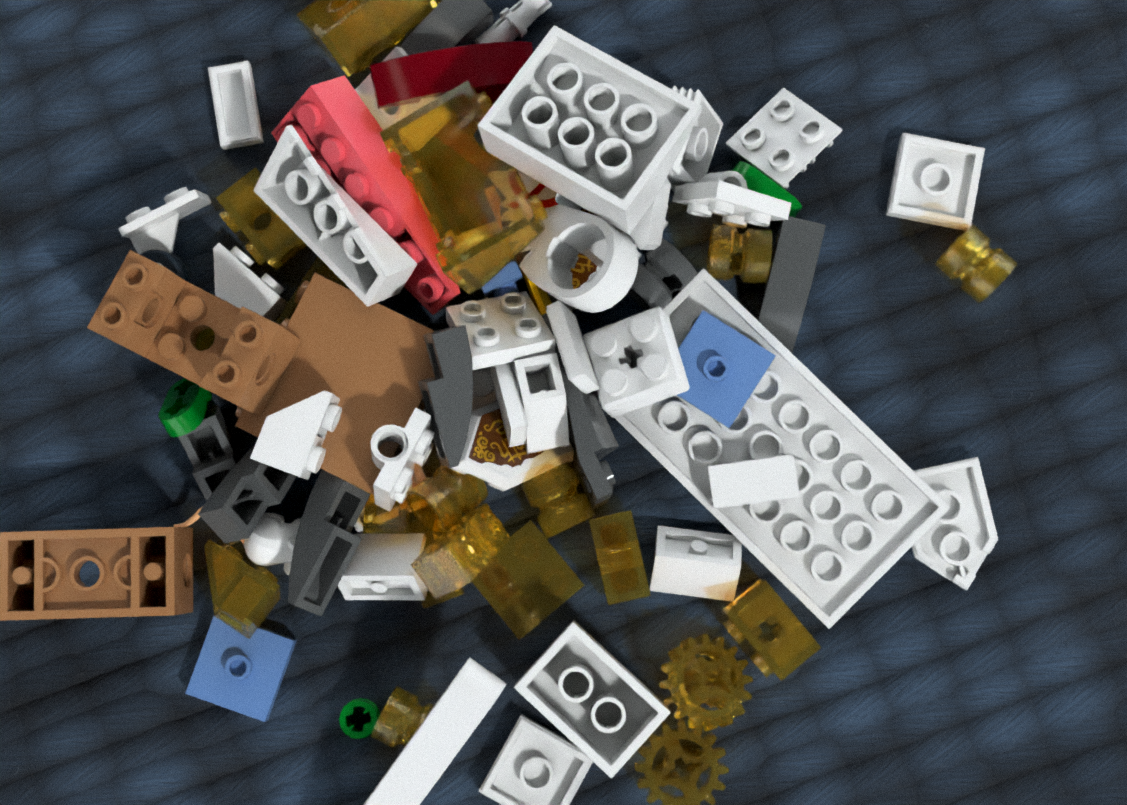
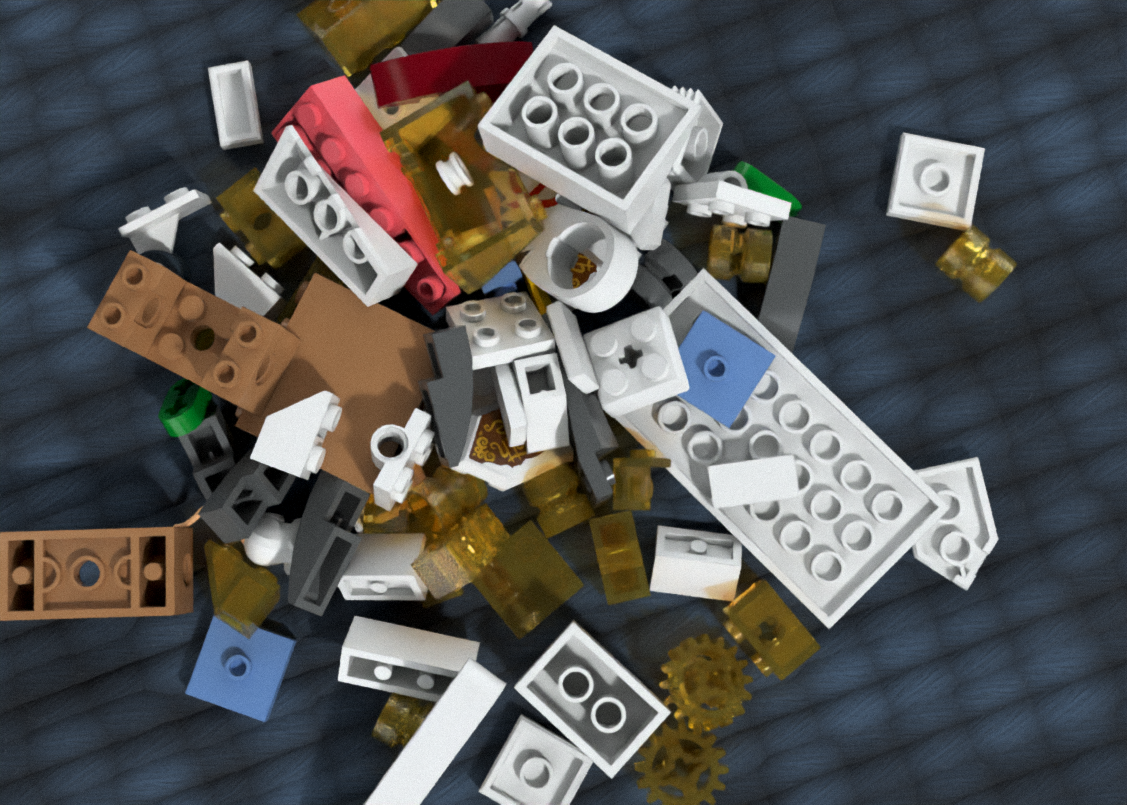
(350, 709): green bush -> none
(402, 658): none -> white brick
(454, 173): none -> white bush
(633, 479): none -> clear yellow bracket
(784, 137): white hinge -> none

